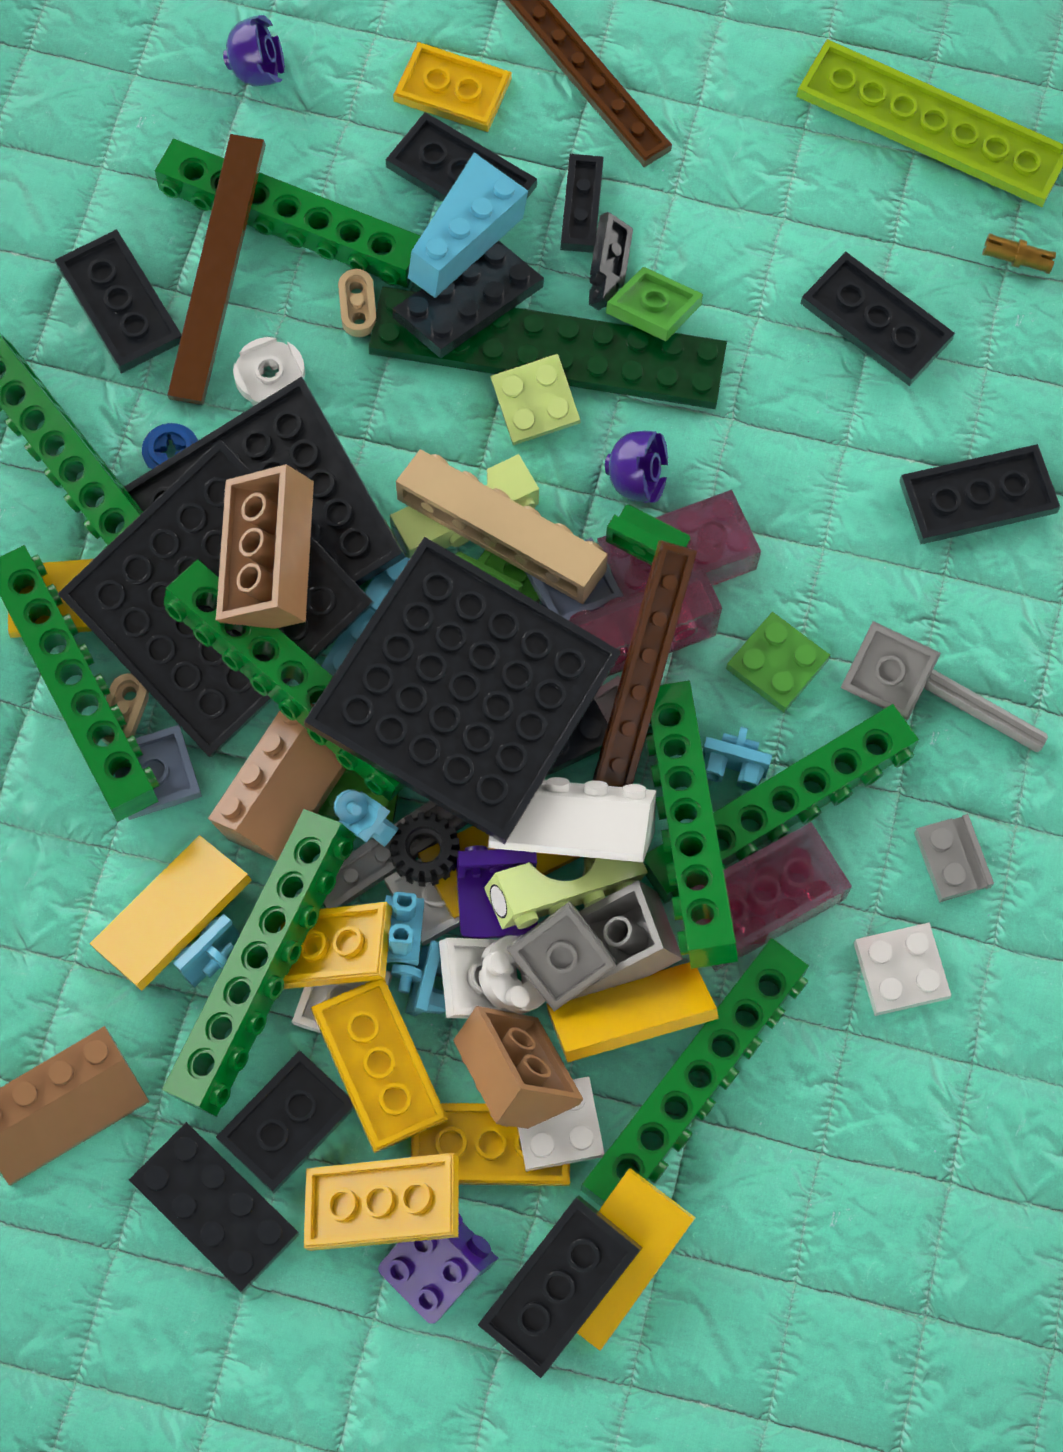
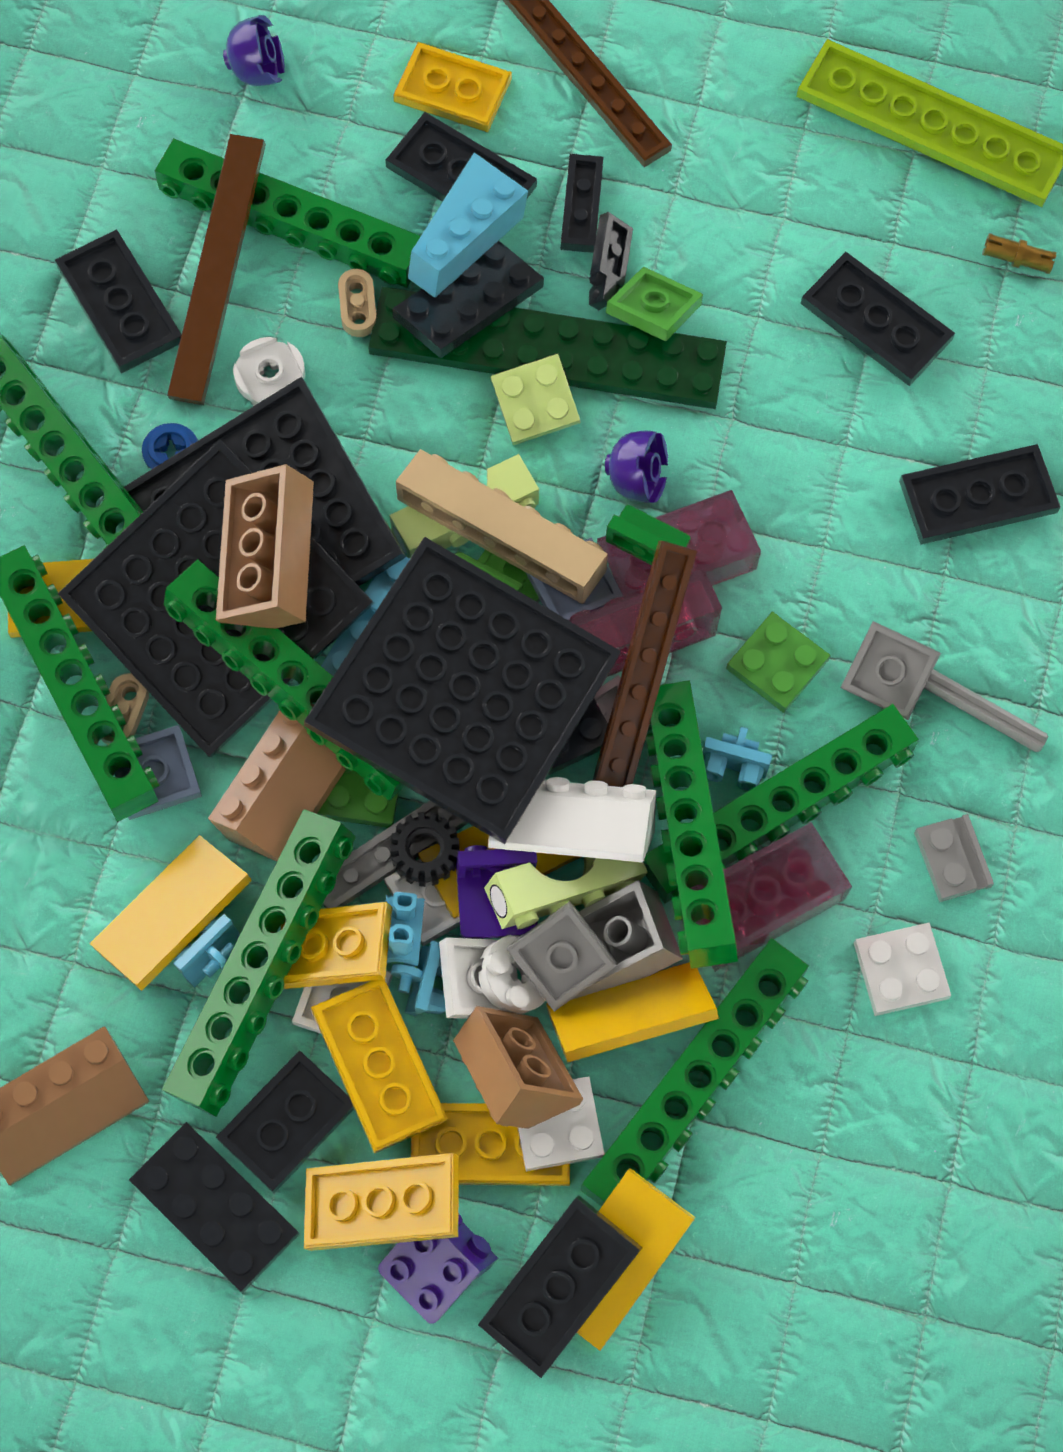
(364, 816): medium azure hips -> none

